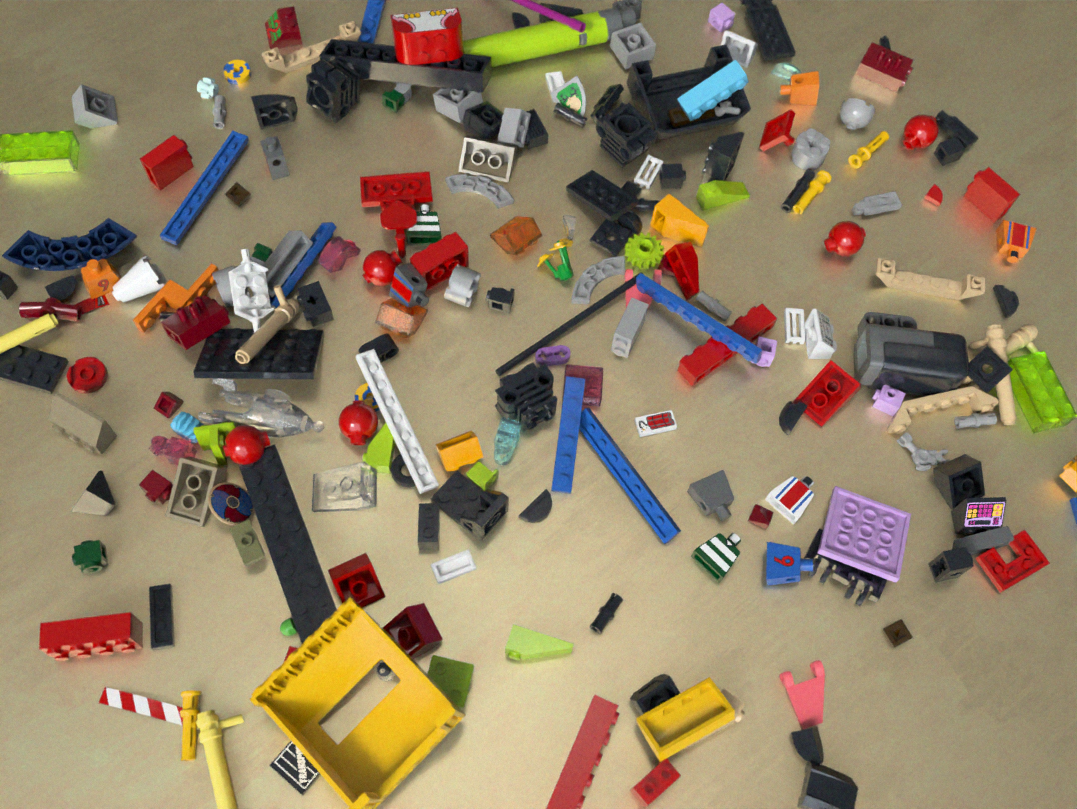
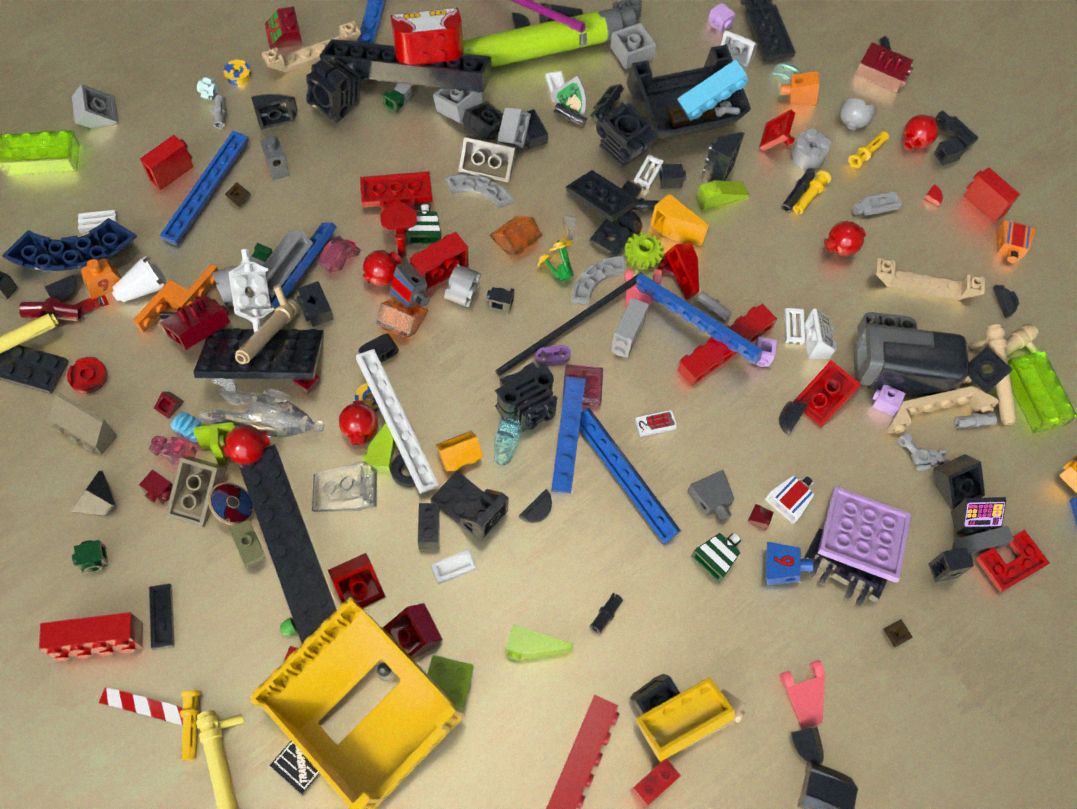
(94, 217): none -> white tile
(307, 384): none -> dark red plate
(482, 476): lime bracket -> none

